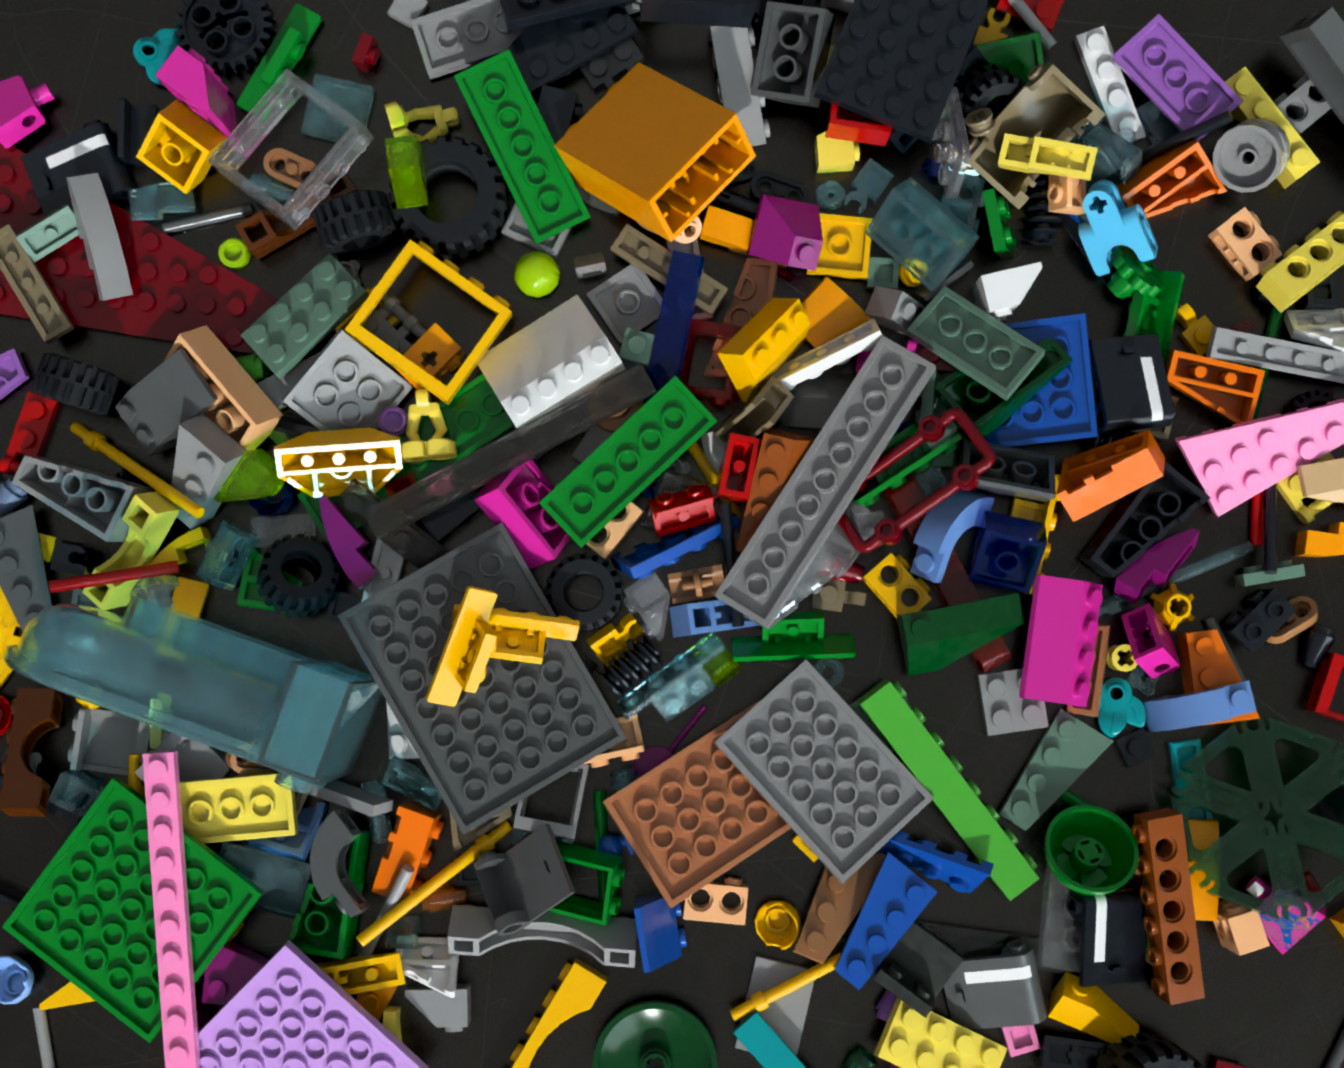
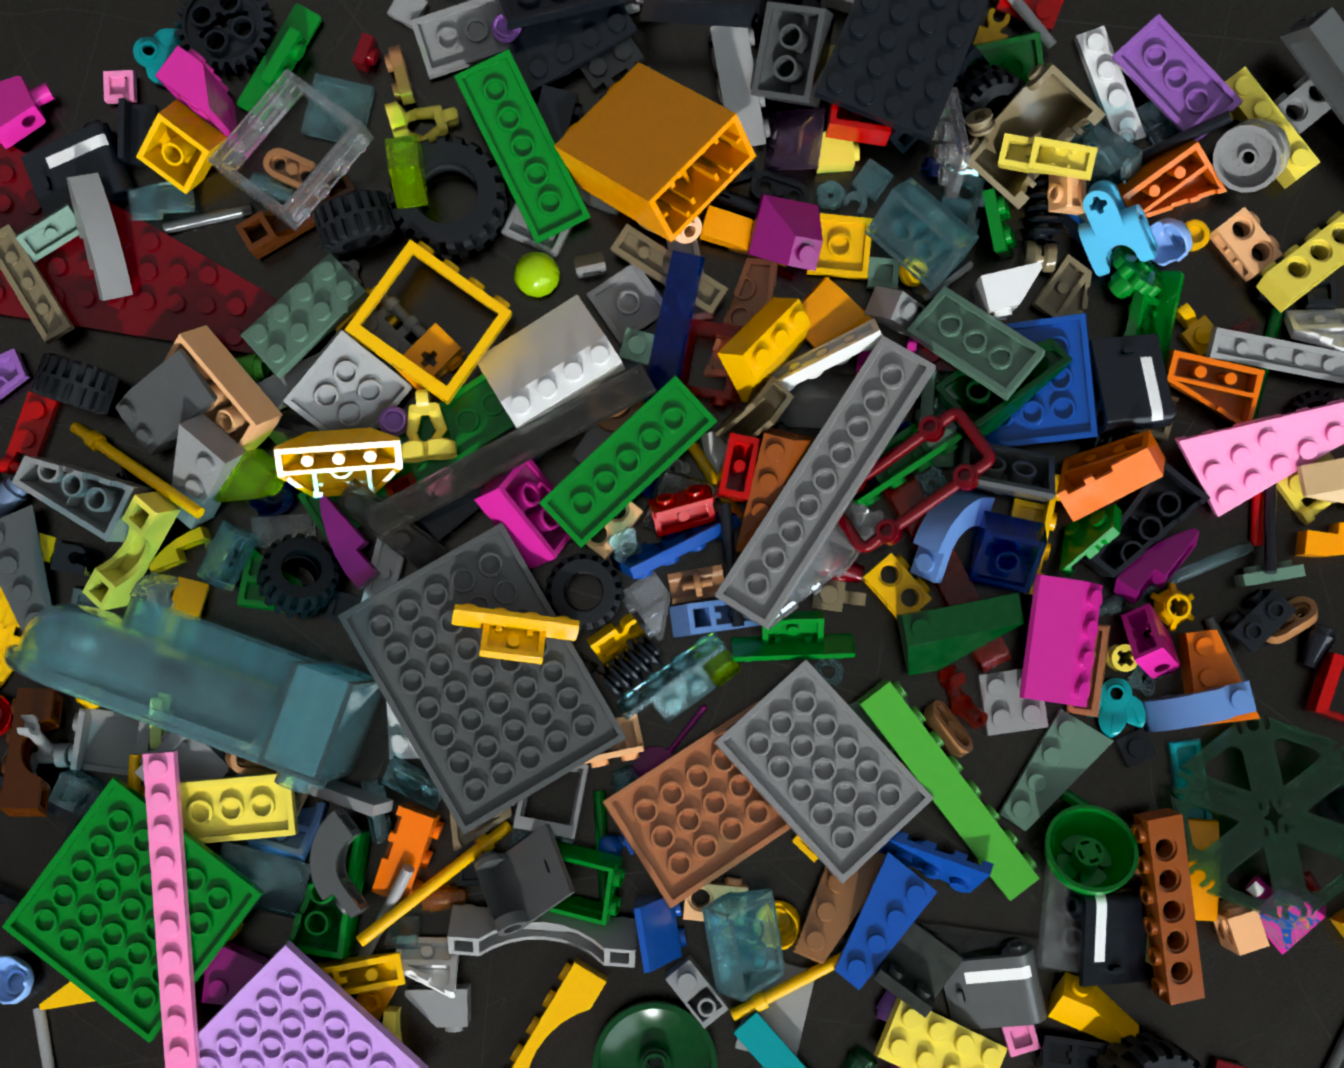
(47, 752): none -> light grey brick
(113, 576): red bar -> none
(120, 85): none -> bright pink plate
(234, 253): lime tile -> none
(402, 87): none -> medium nougat plate
(466, 649): yellow bracket -> none
(501, 32): none -> medium lavender plate
(616, 543): none -> clear light blue plate
(696, 990): none -> light grey slope
(744, 942): none -> clear light blue slope
(794, 139): none -> clear purple slope
(948, 728): none -> medium nougat plate
(961, 703): none -> clear red piece
(1044, 253): none -> dark tan wheel
(1065, 289): none -> dark tan wing
(1089, 536): none -> green wing
(1172, 239): none -> light blue hair
(1199, 232): none -> yellow tile

